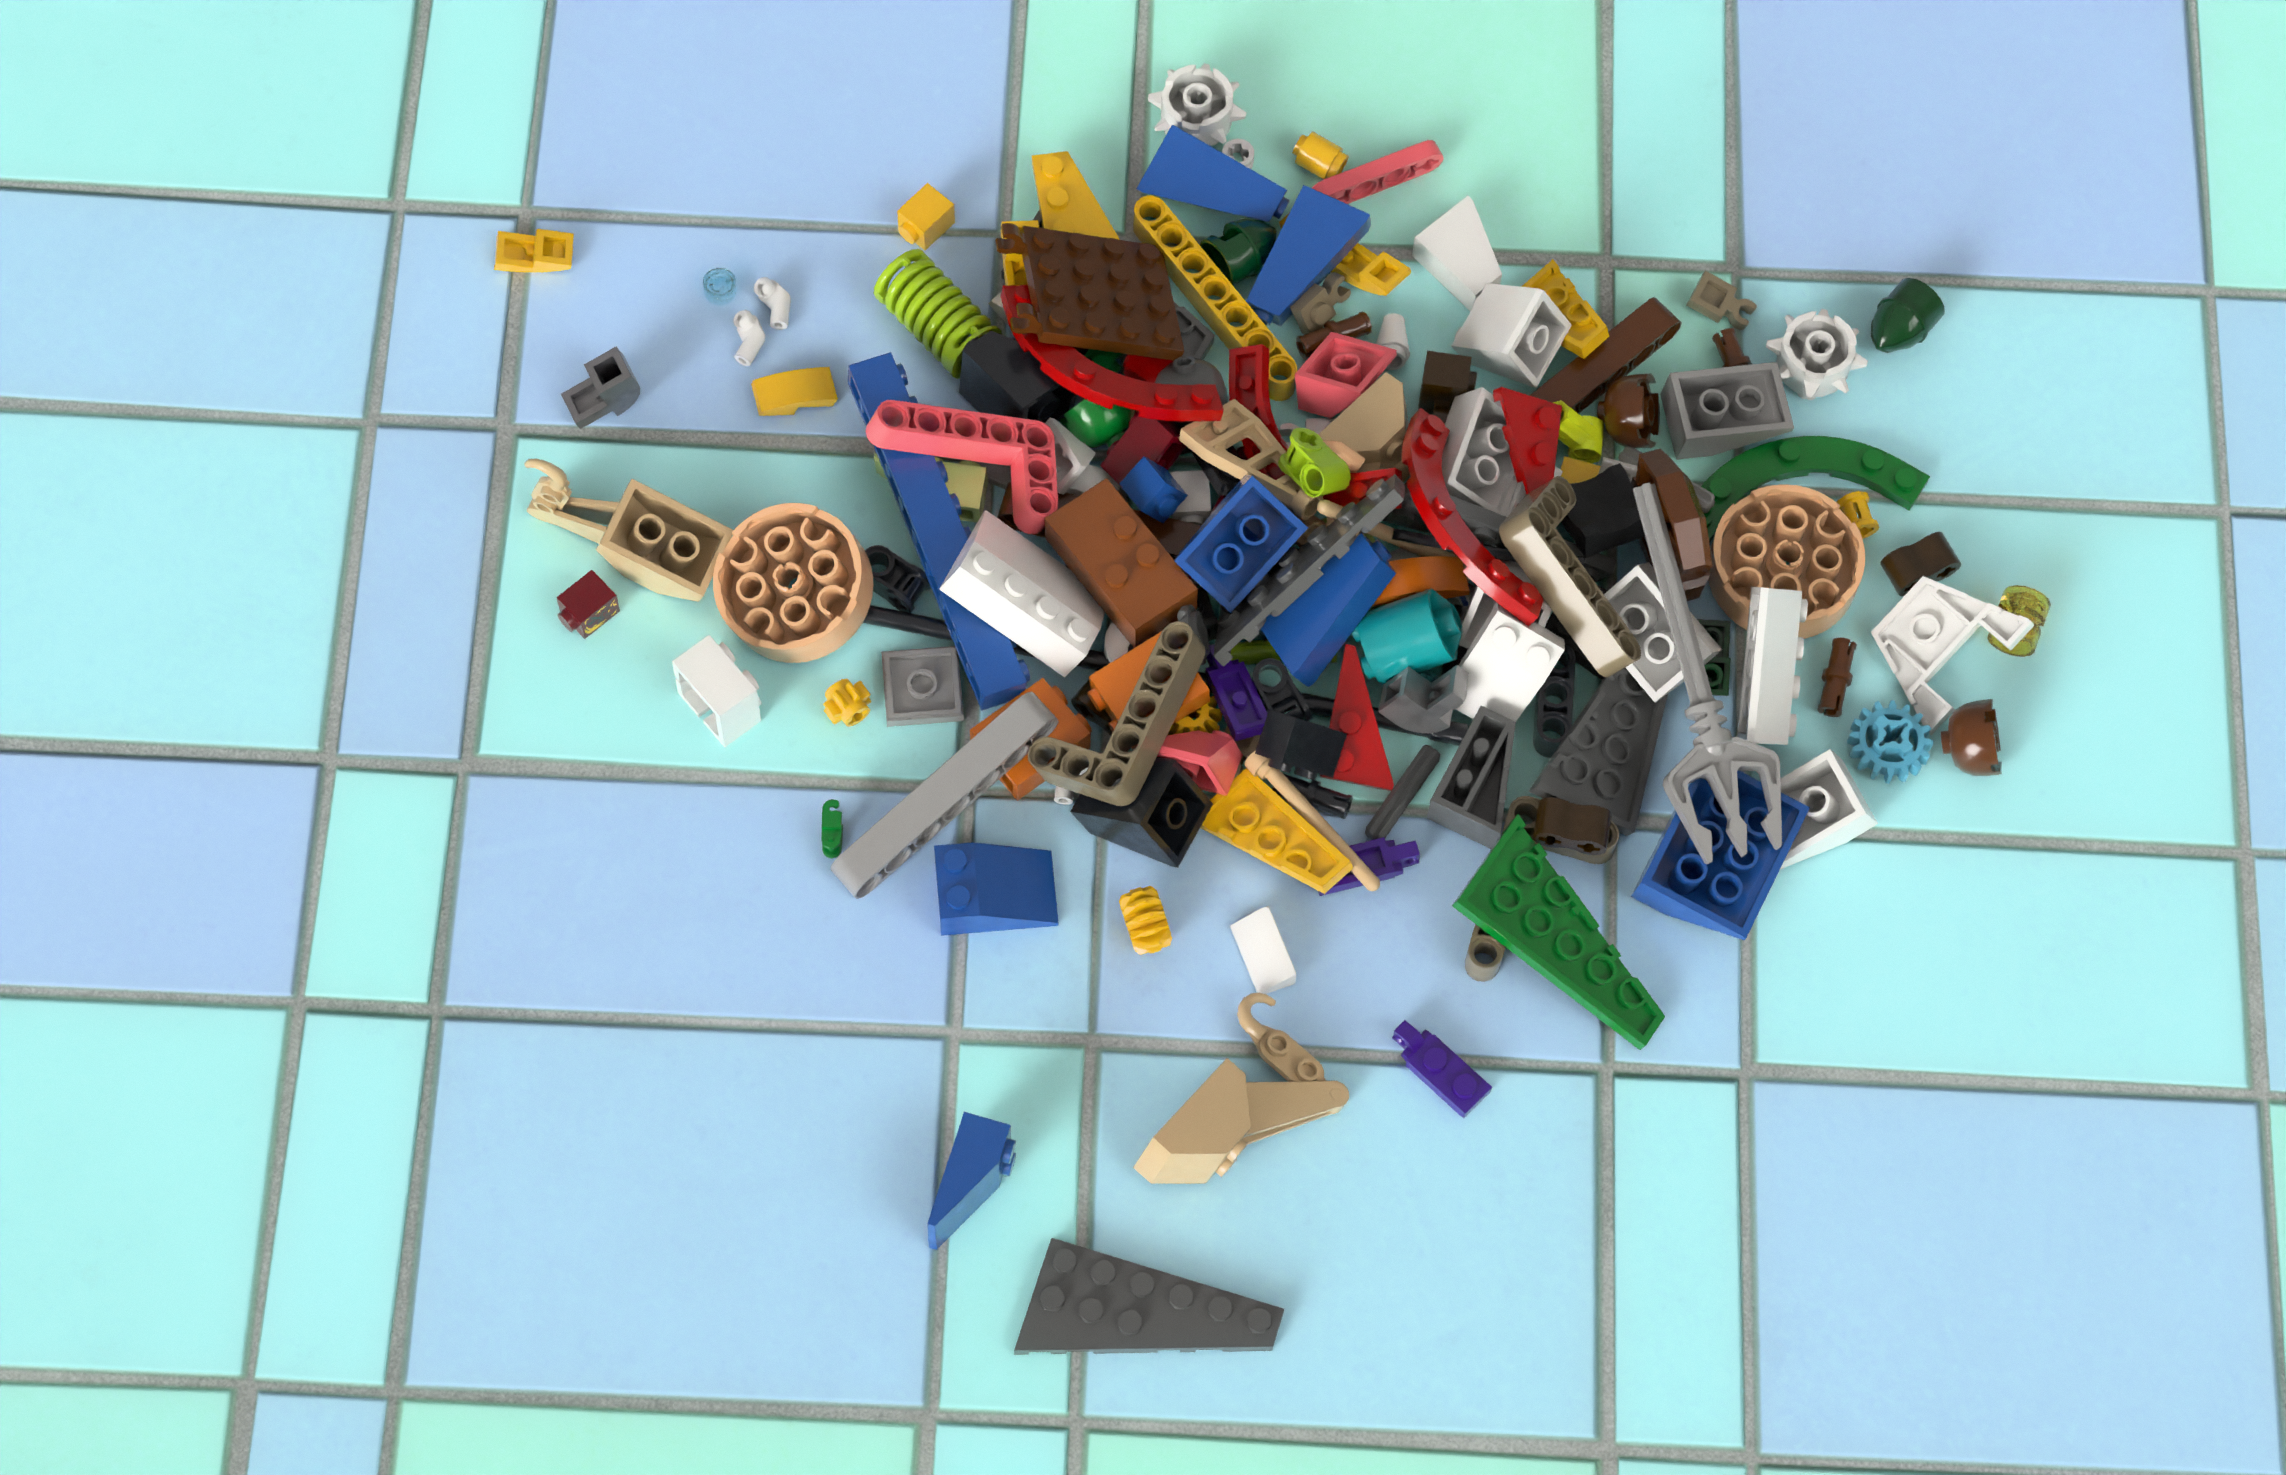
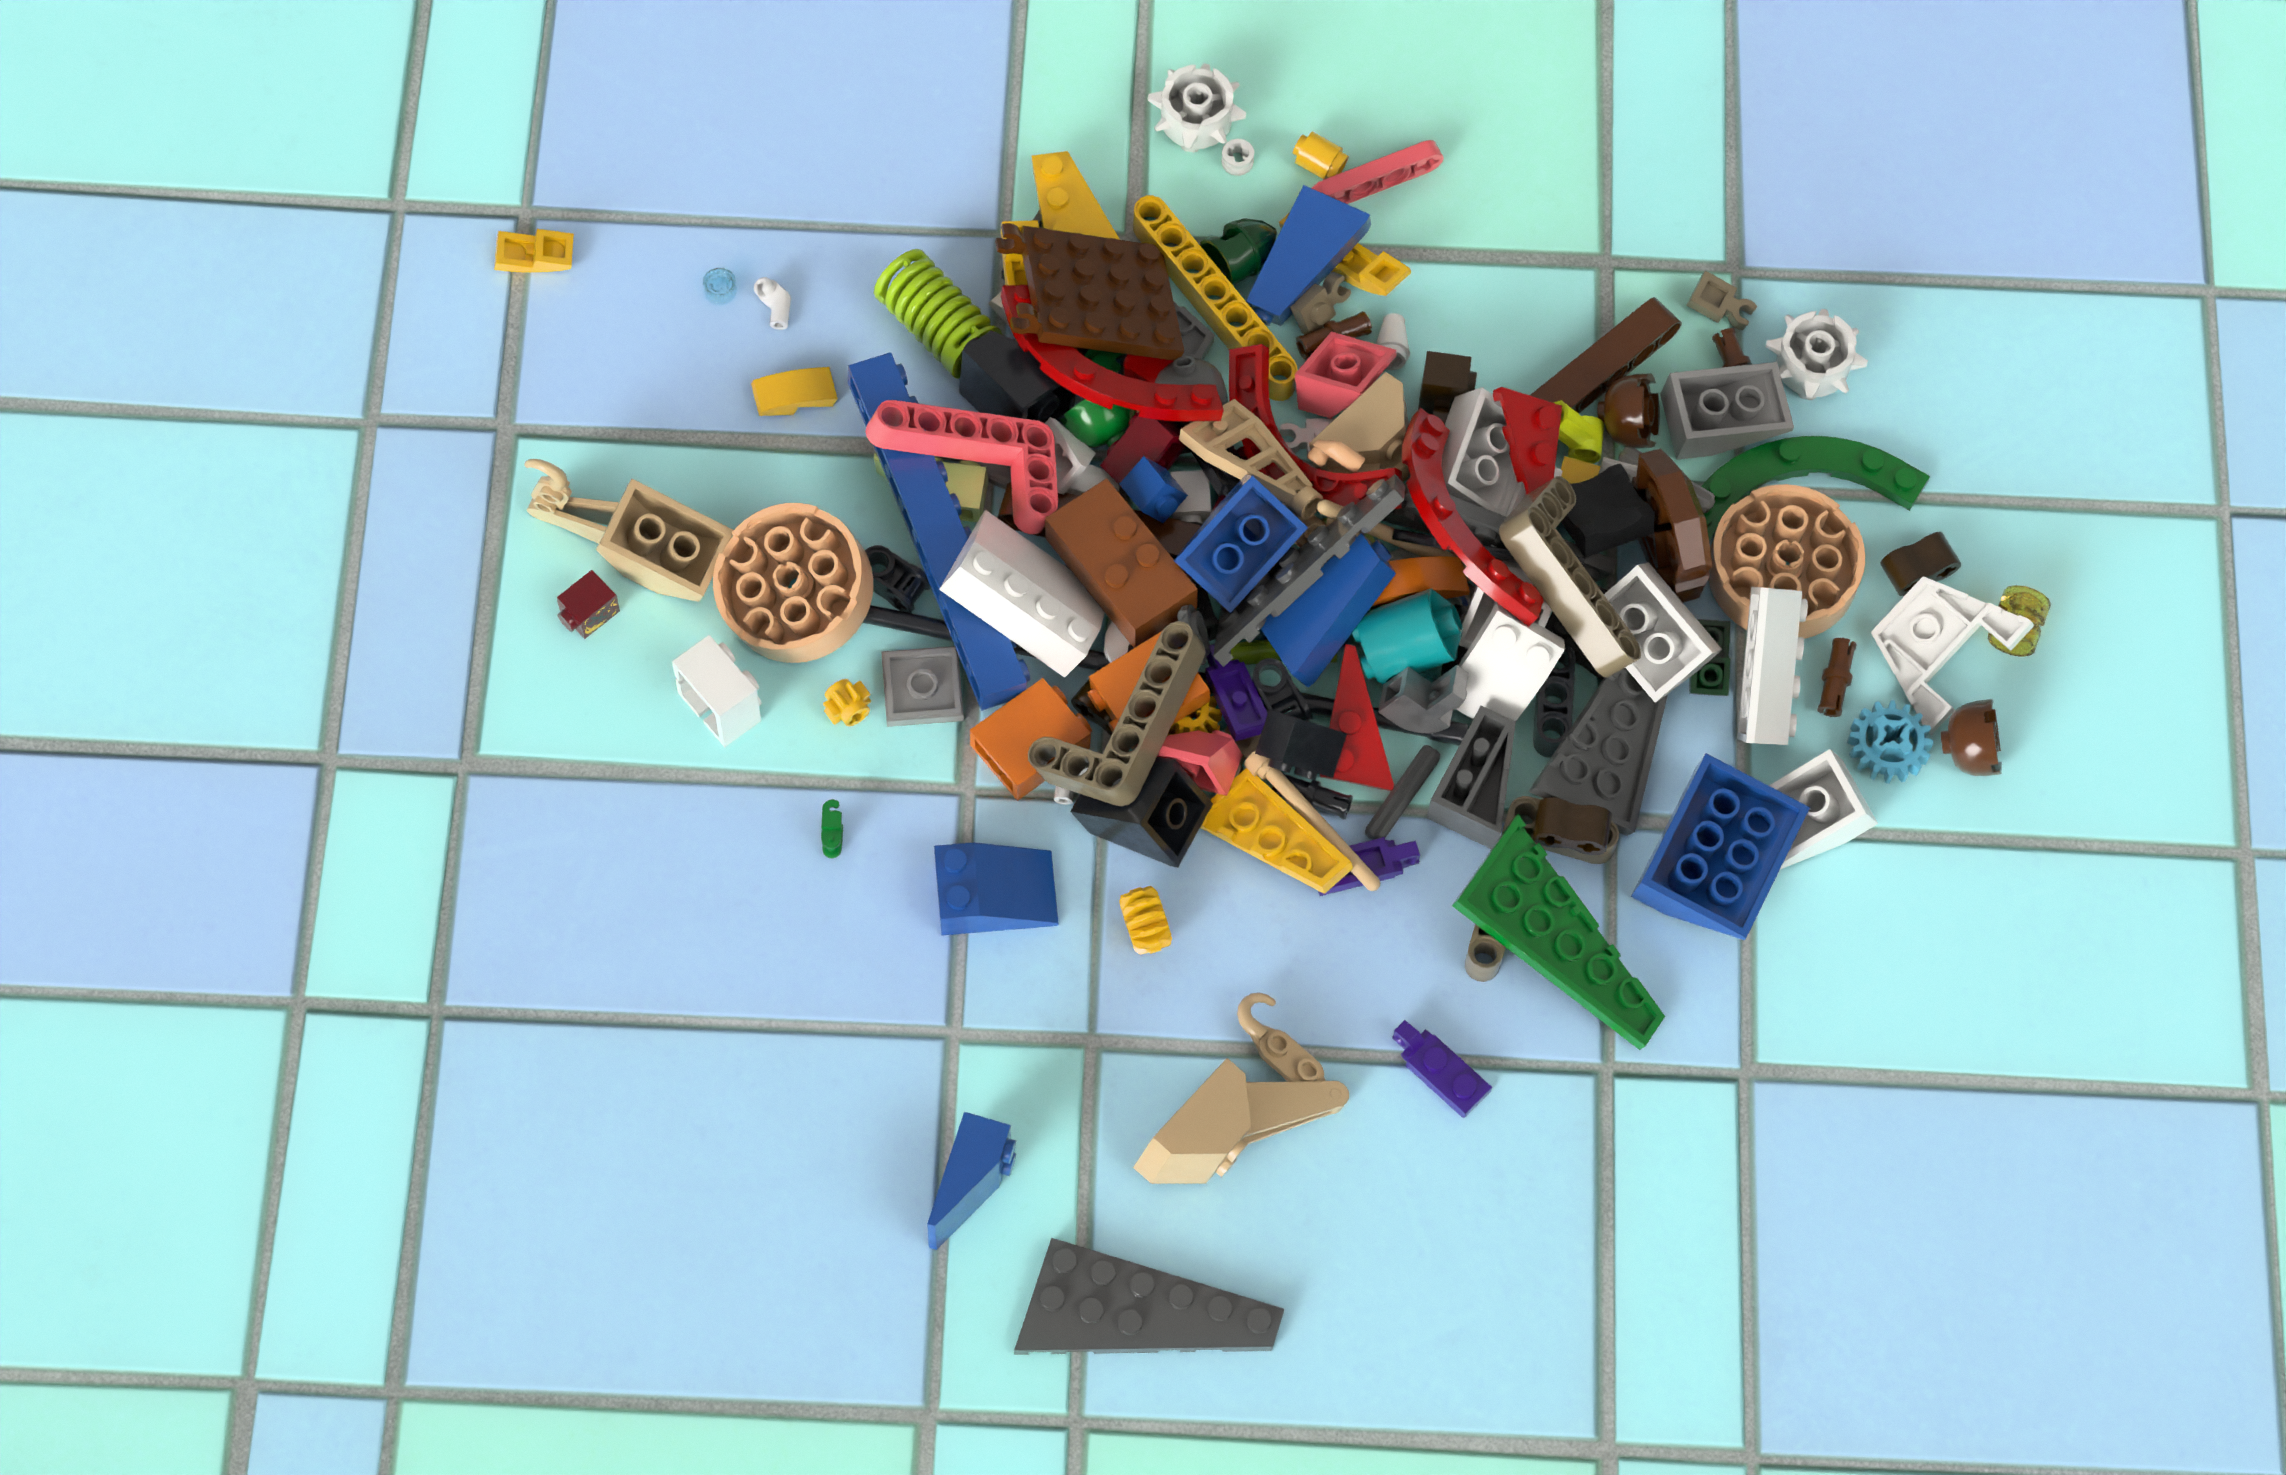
(607, 390): flat silver brick -> none
(751, 336): white arm -> none
(925, 217): yellow brick -> none
(943, 795): light grey beam -> none
(1205, 177): blue slope -> none
(1264, 951): white slope -> none
(1315, 466): lime piece -> none
(1458, 252): white slope -> none
(1512, 332): white slope -> none
(1587, 327): yellow wing -> none
(1715, 751): light grey piece -> none
(1857, 503): yellow bush -> none
(1906, 316): dark green helmet -> none

